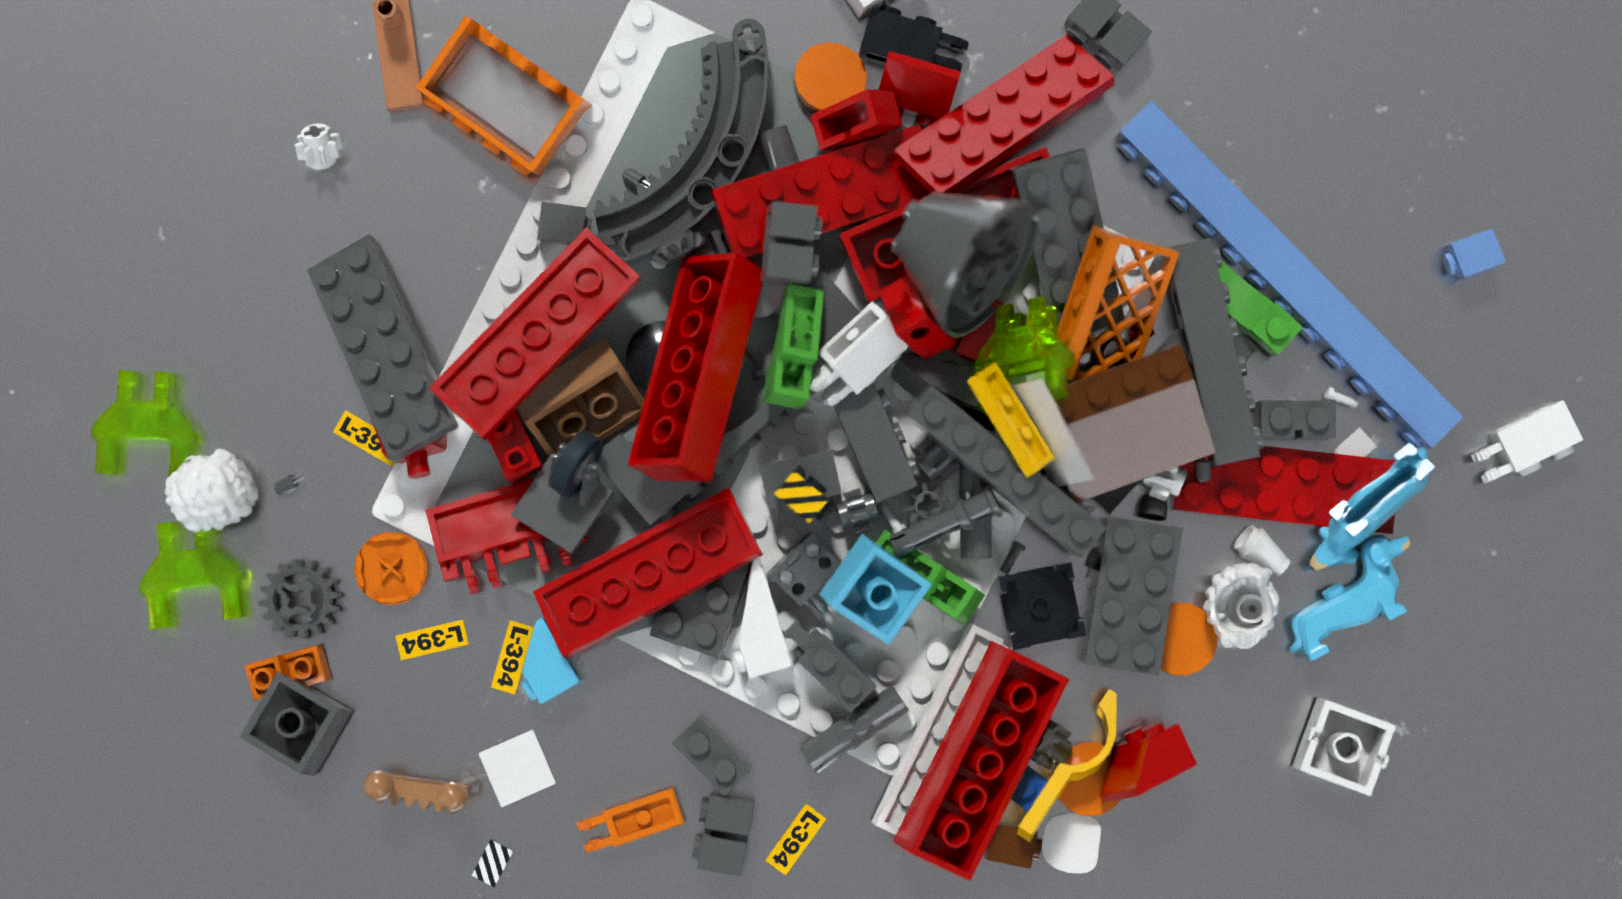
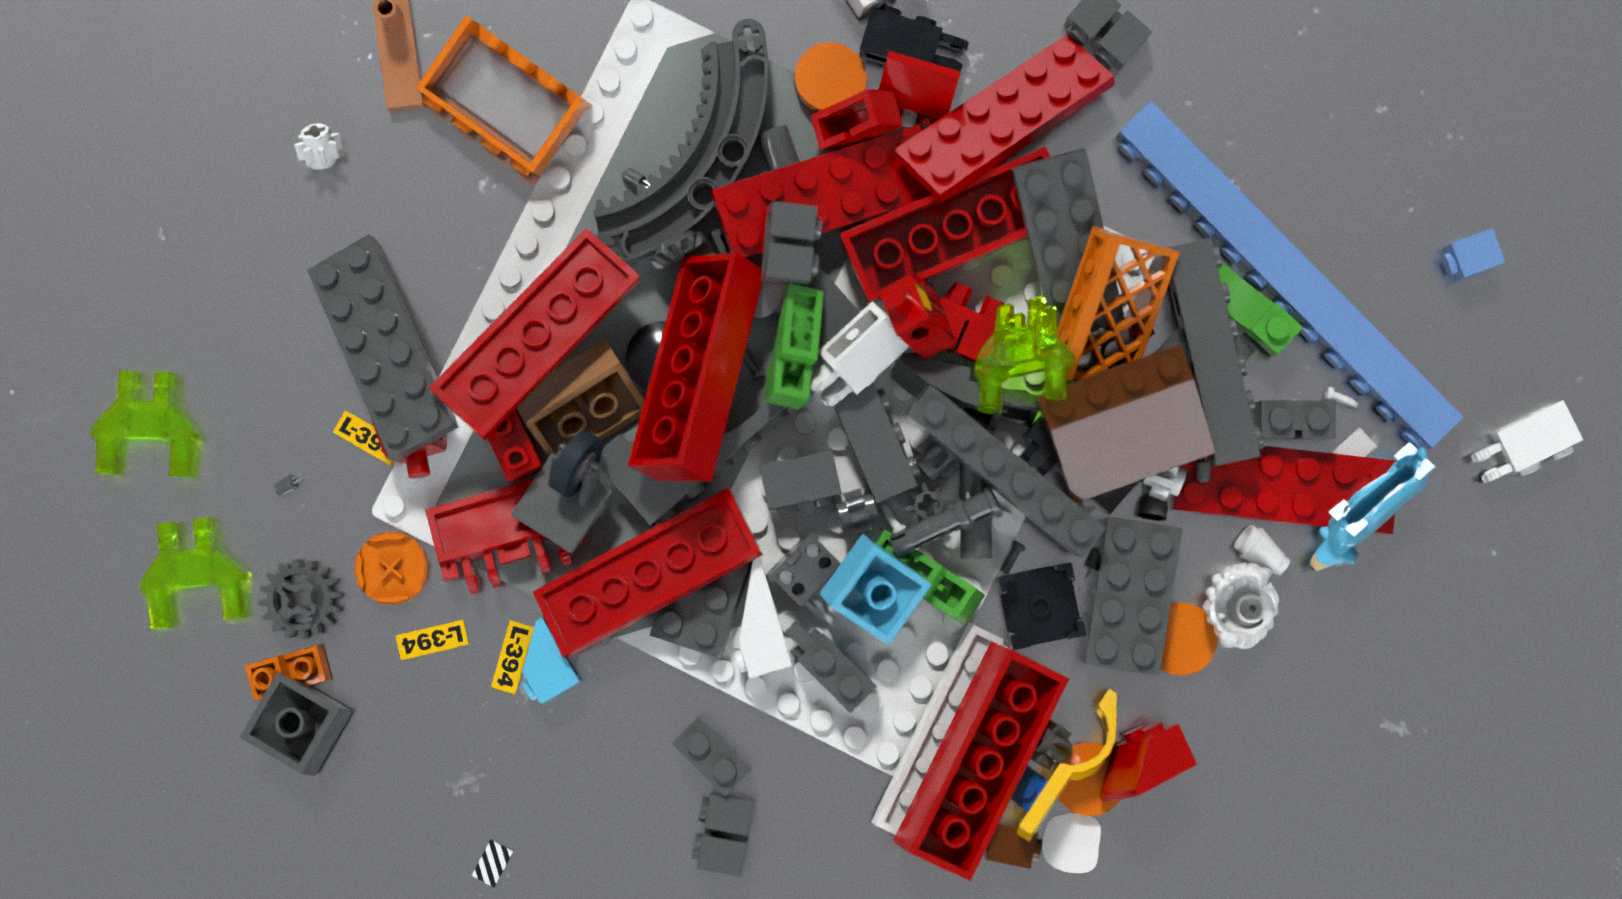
(211, 491): white hair -> none
(446, 796): medium nougat gear -> none
(517, 768): white sticker -> none
(561, 223): dark grey brick -> none
(635, 819): orange hinge -> none
(795, 839): yellow sticker -> none
(804, 496): brick -> none
(854, 729): dark grey axle -> none
(965, 254): dark grey cone -> none
(1011, 419): yellow tile -> none
(1068, 463): white sticker -> none
(1344, 746): white brick -> none
(1357, 602): medium azure animal -> none

